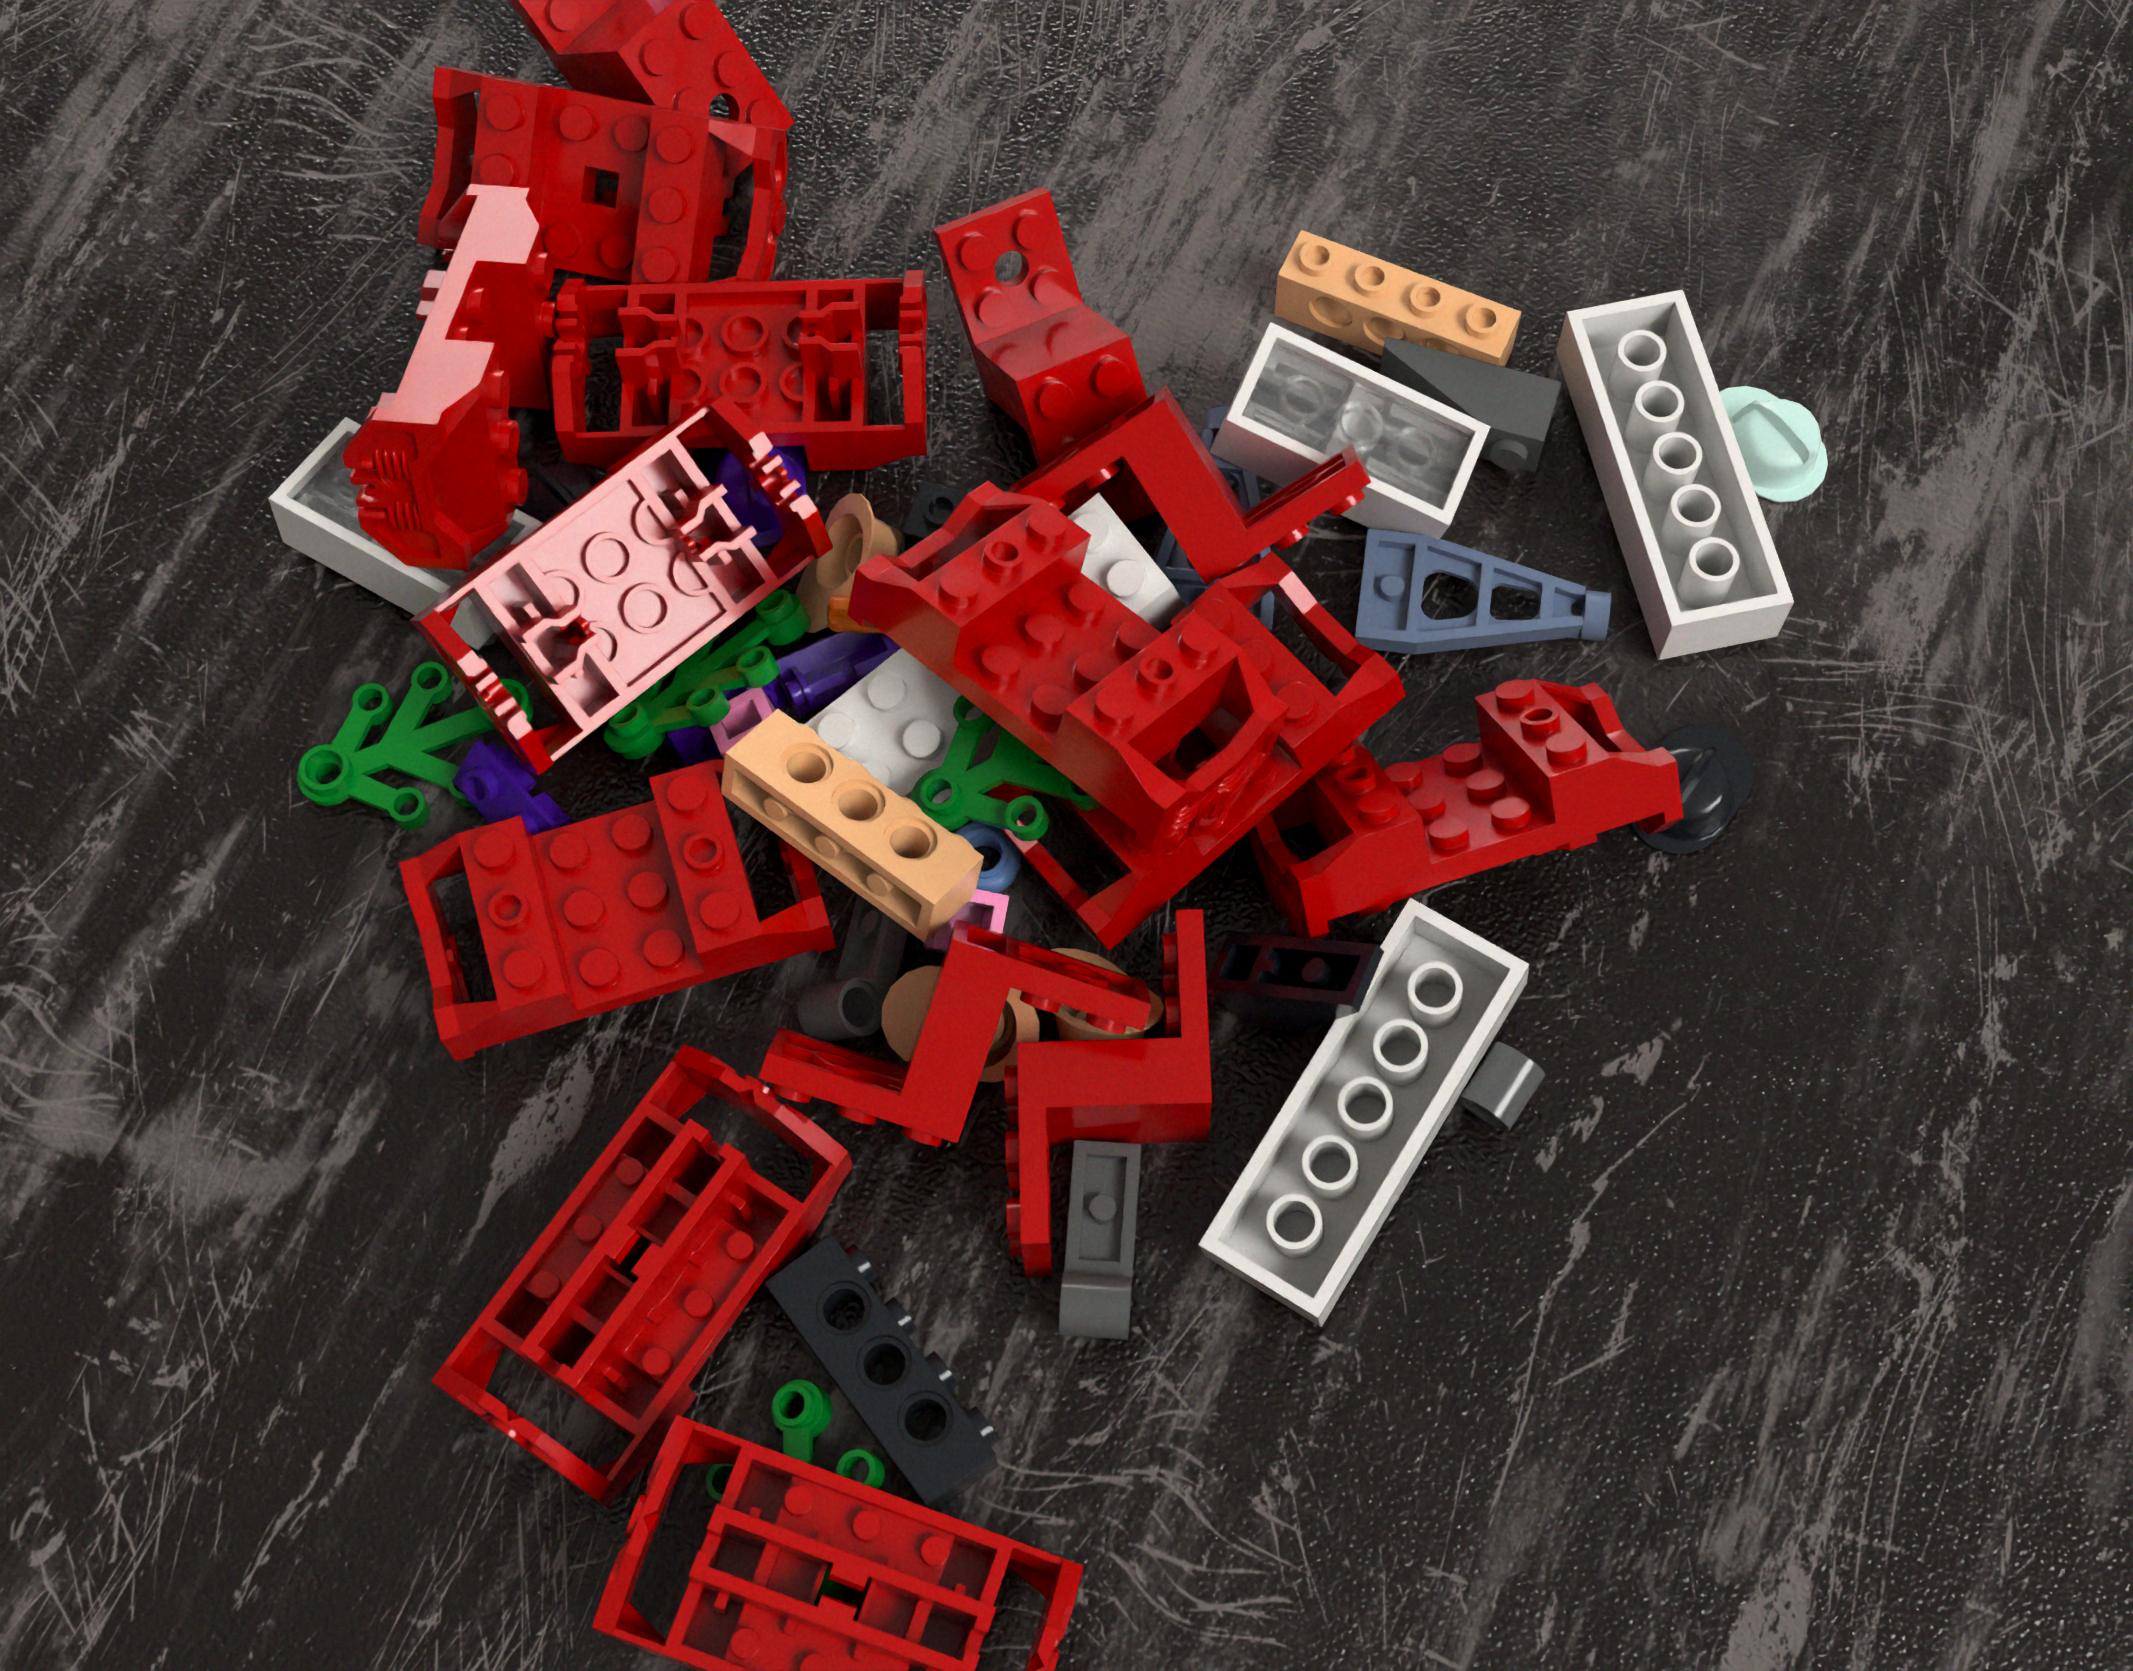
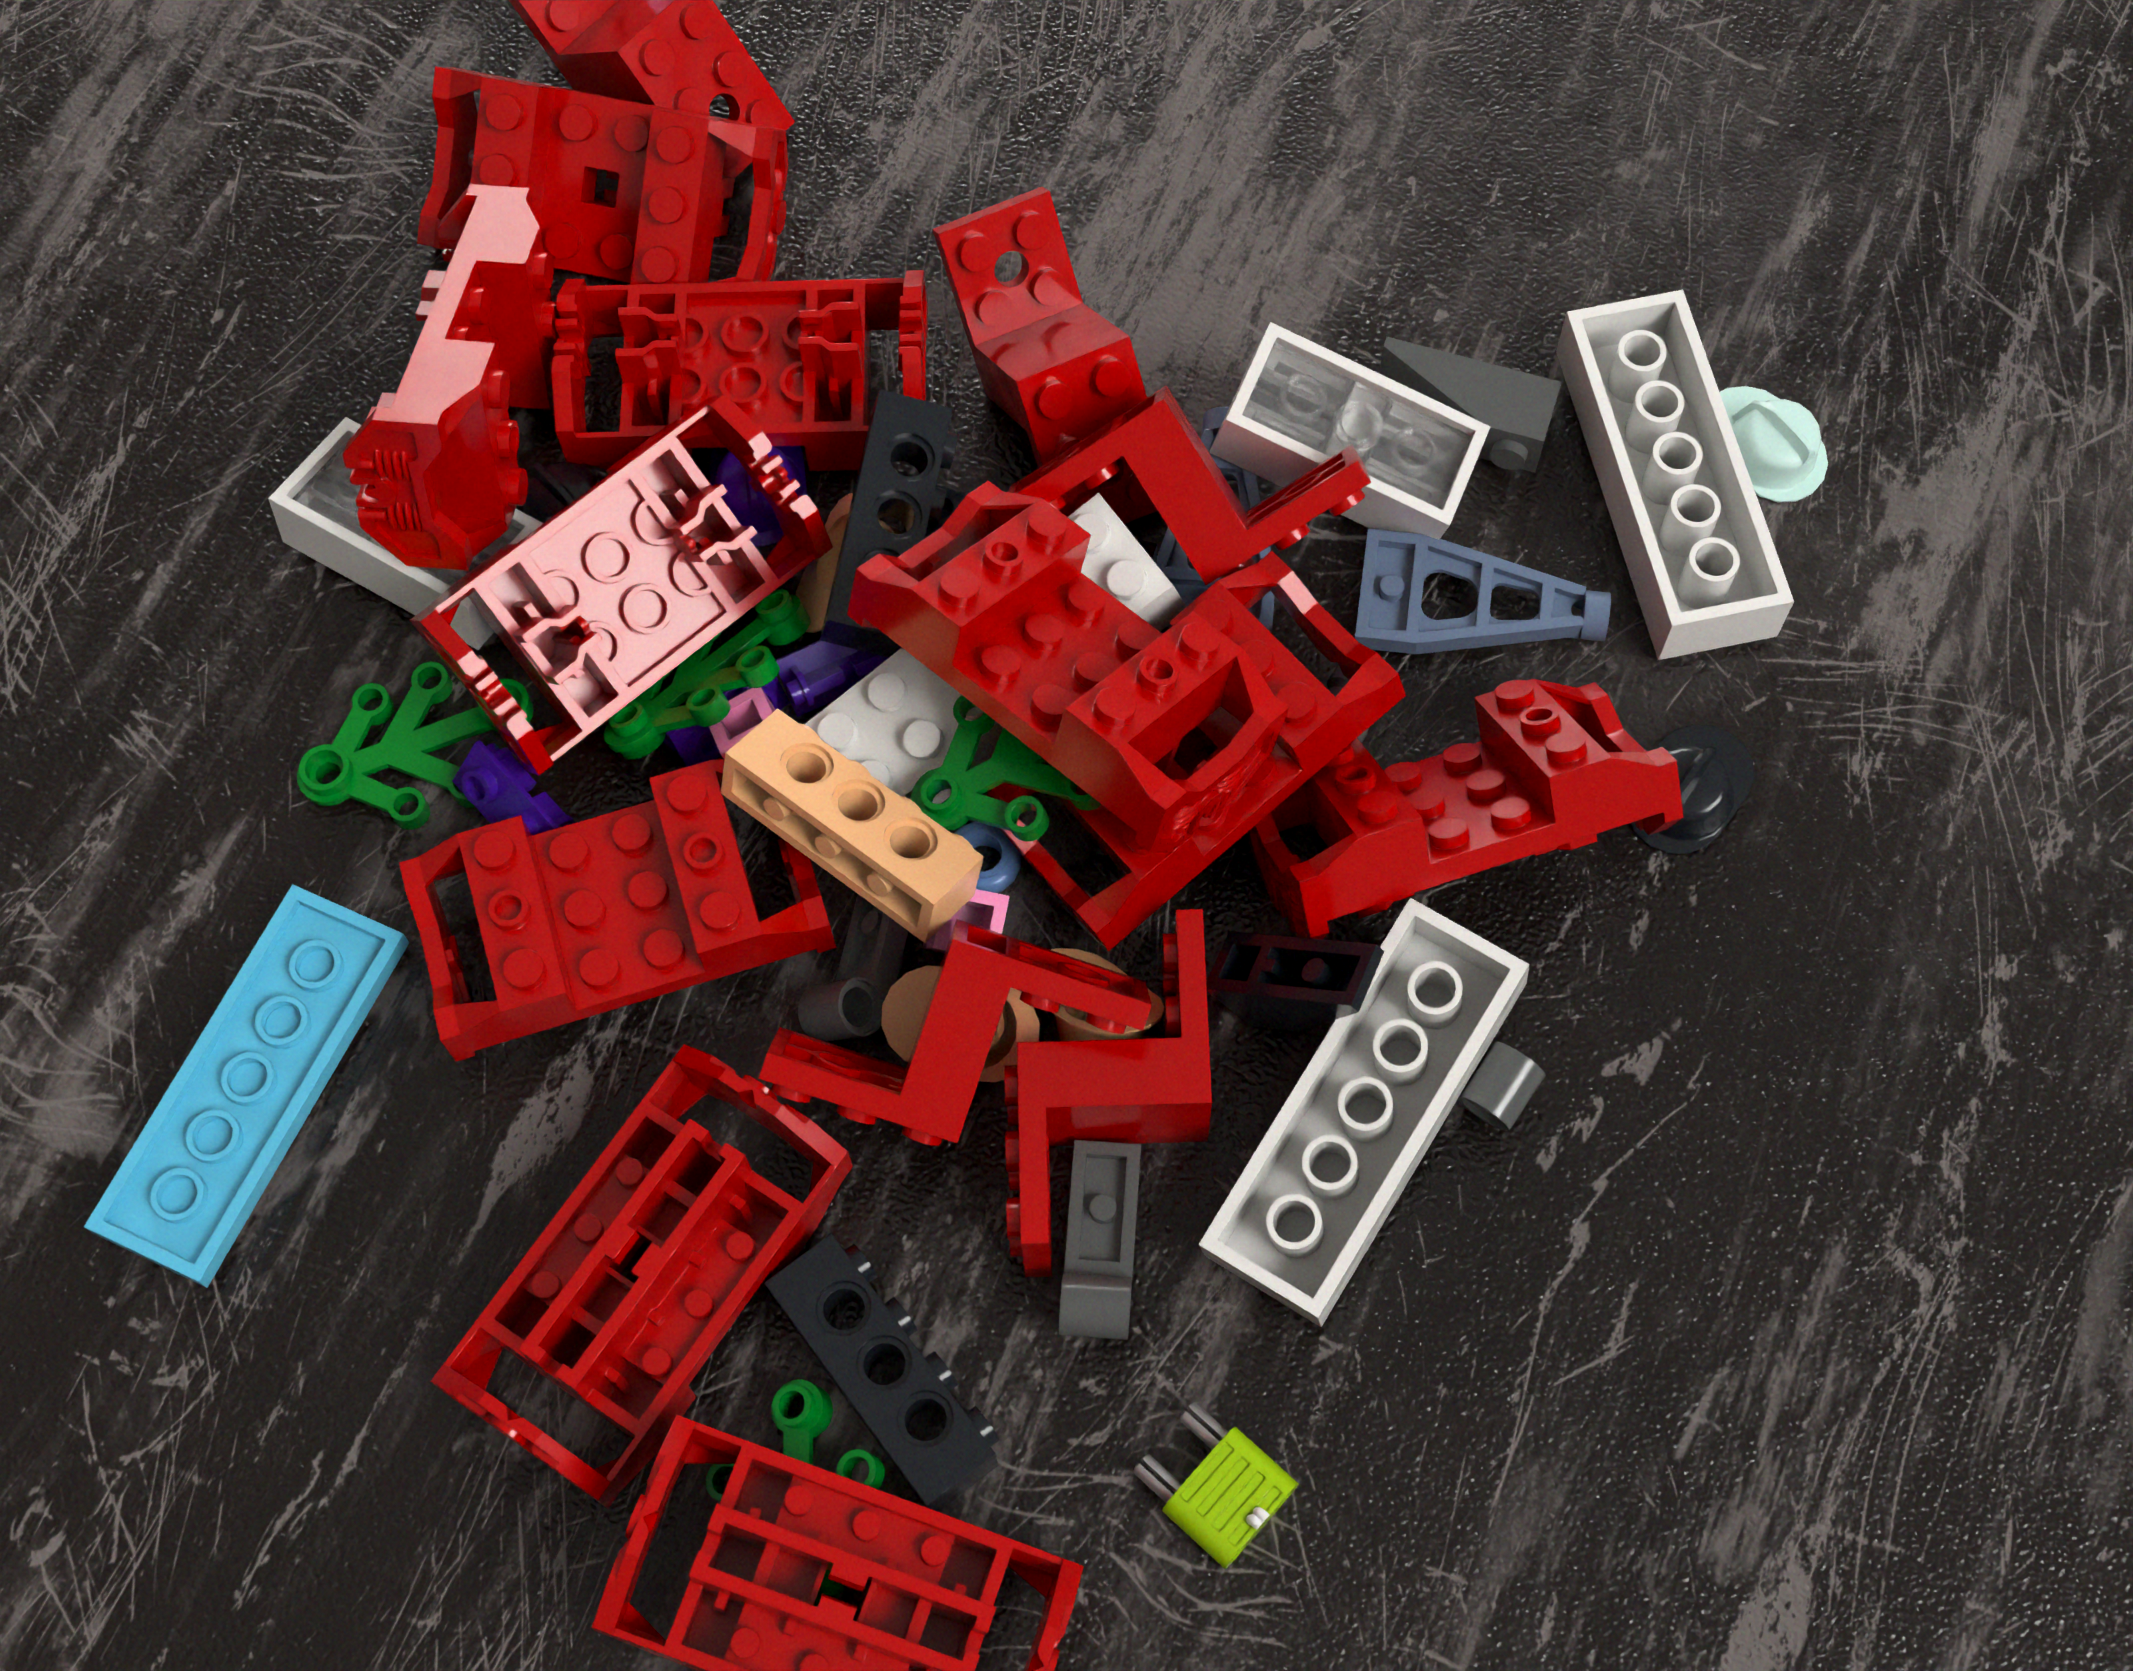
(247, 1086): none -> medium azure plate
(897, 431): none -> black brick
(1226, 1494): none -> lime piece
(1372, 299): light nougat brick -> none

